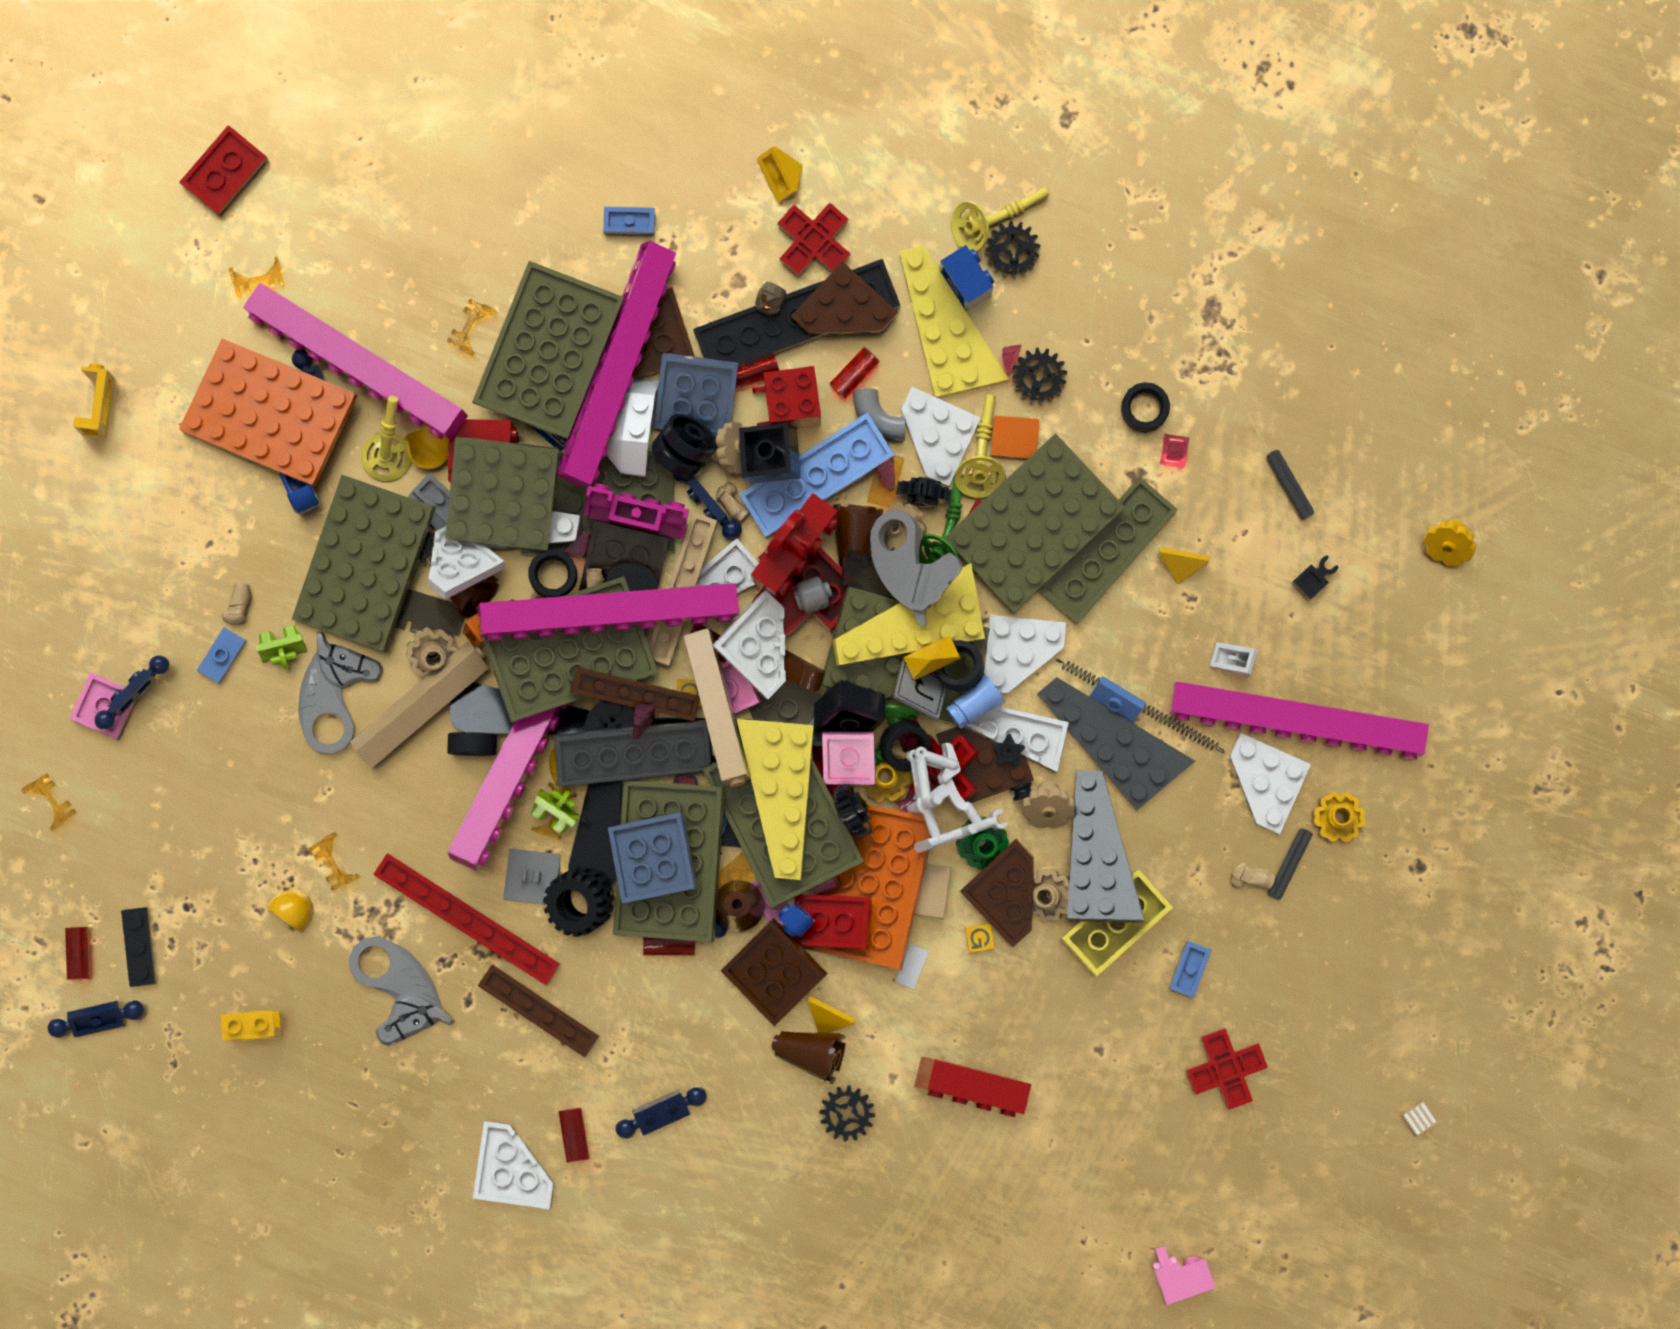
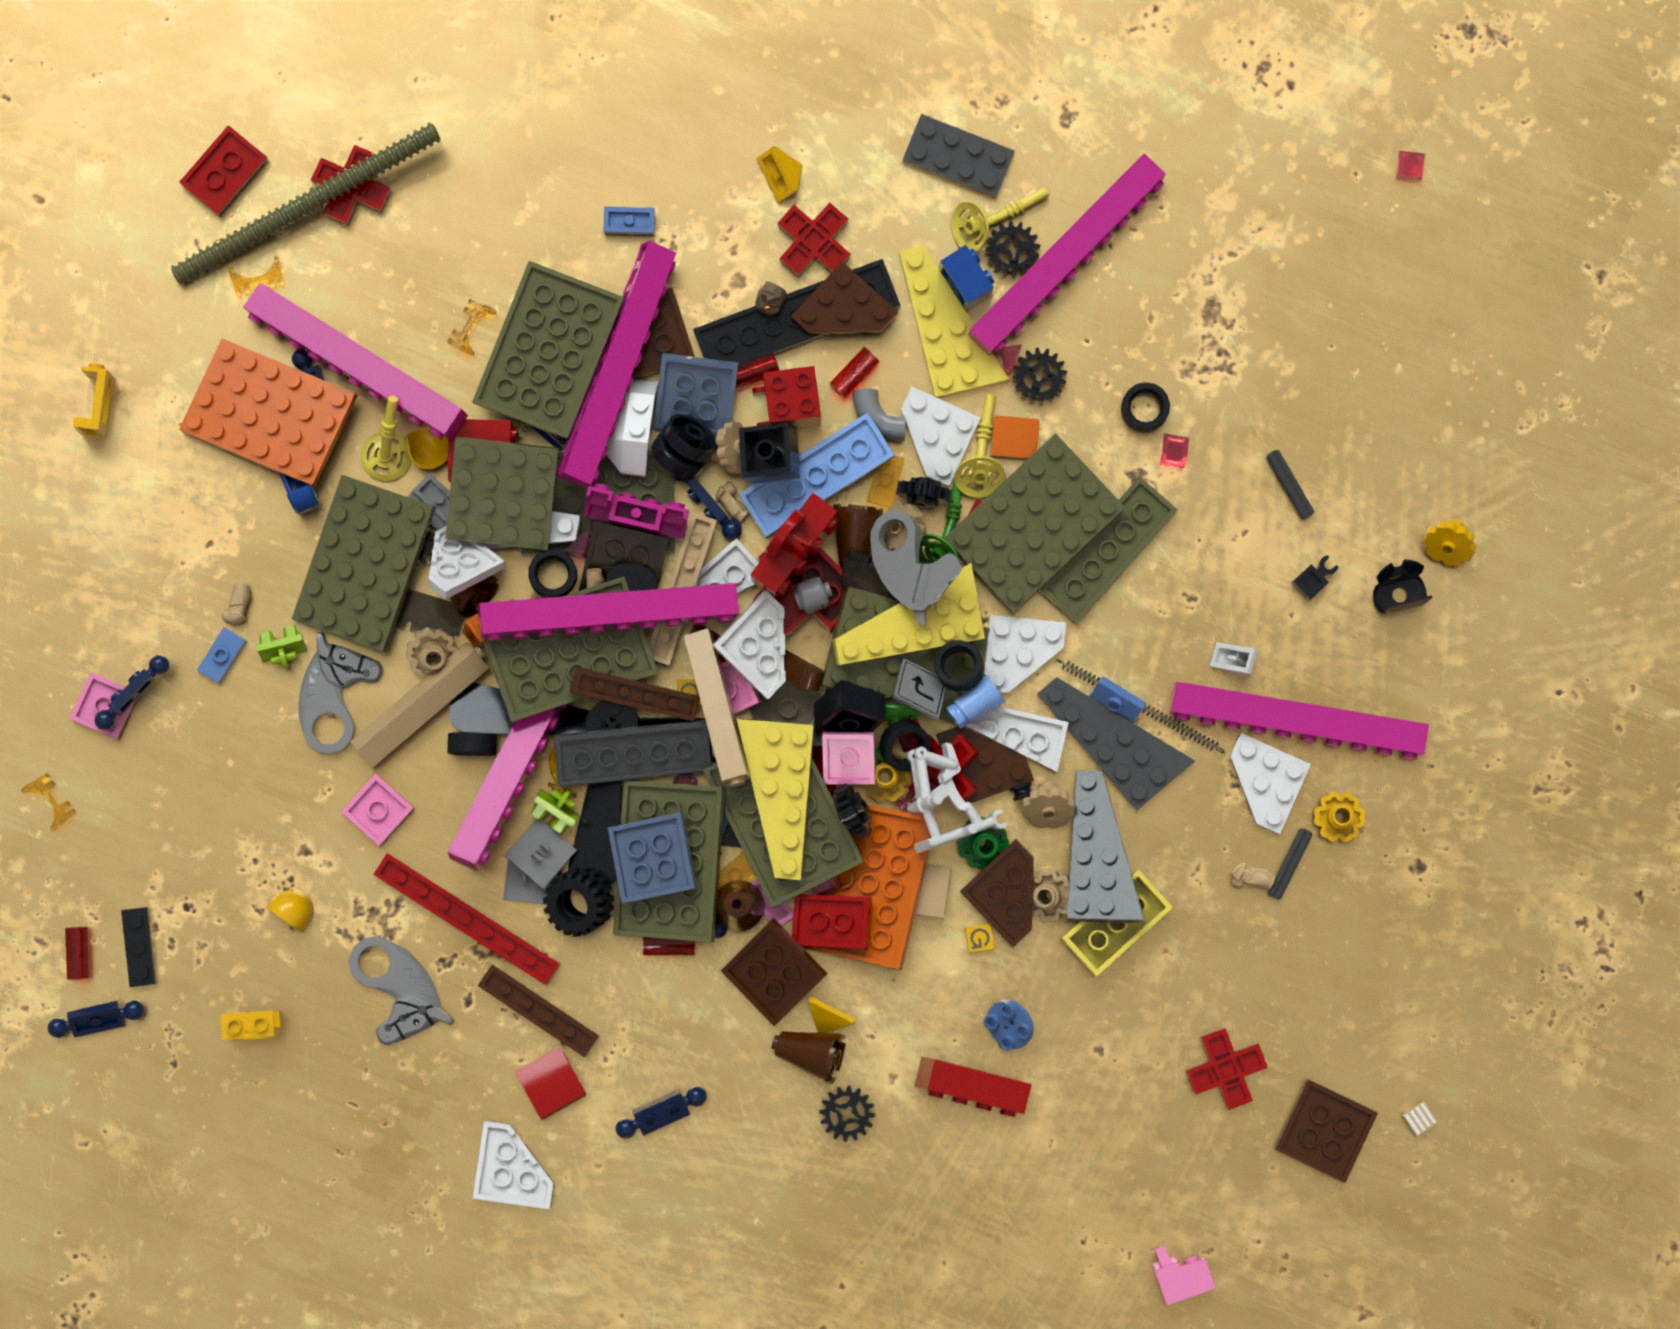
(304, 204): none -> olive piece
(341, 876): clear yellow piece -> none
(370, 194): none -> red plate
(377, 810): none -> bright pink plate
(540, 852): none -> light grey piece
(550, 1083): none -> red slope
(573, 1135): clear red axle -> none
(643, 718): clear pink slope -> none
(796, 920): blue plate -> none
(886, 474): clear pink slope -> none
(912, 966): white sticker -> none
(932, 657): yellow slope -> none
(958, 156): none -> dark grey plate
(1001, 749): black plate -> none
(1004, 1014): none -> medium blue plate
(1066, 254): none -> dark pink brick
(1181, 563): yellow slope -> none
(1190, 969): medium blue plate -> none
(1326, 1131): none -> reddish brown plate
(1404, 577): none -> black piece
(1410, 165): none -> clear pink plate

